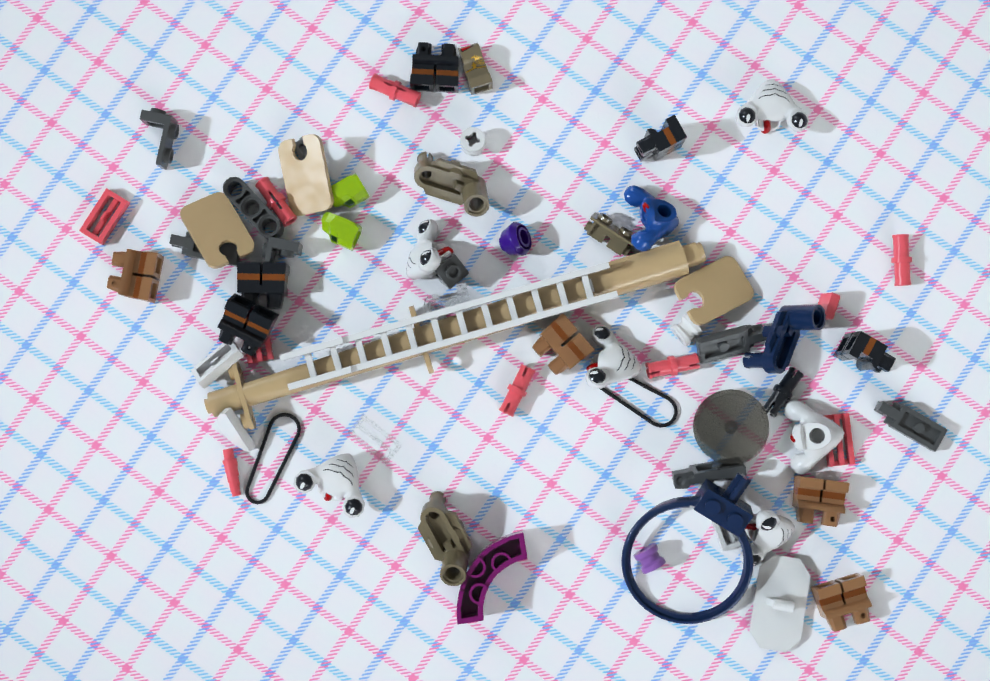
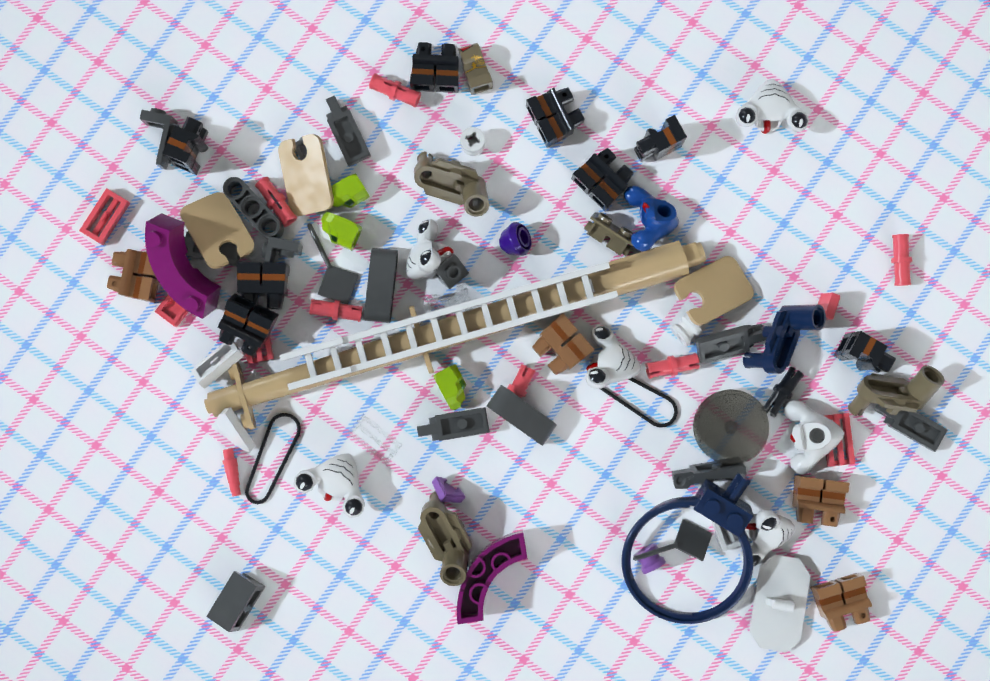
(171, 311): none -> coral tile
(173, 270): none -> magenta brick
(186, 144): none -> black hips
(235, 601): none -> dark grey hinge
(336, 310): none -> coral pin
(337, 282): none -> dark grey piece
(346, 133): none -> dark grey hinge
(381, 285): none -> dark grey beam
(447, 492): none -> medium lavender tile
(451, 386): none -> lime rock
(456, 425): none -> dark grey hinge
(521, 415): none -> dark grey beam
(551, 117): none -> black hips
(597, 169): none -> black hips
(689, 539): none -> dark grey piece
(897, 392): none -> dark tan piece

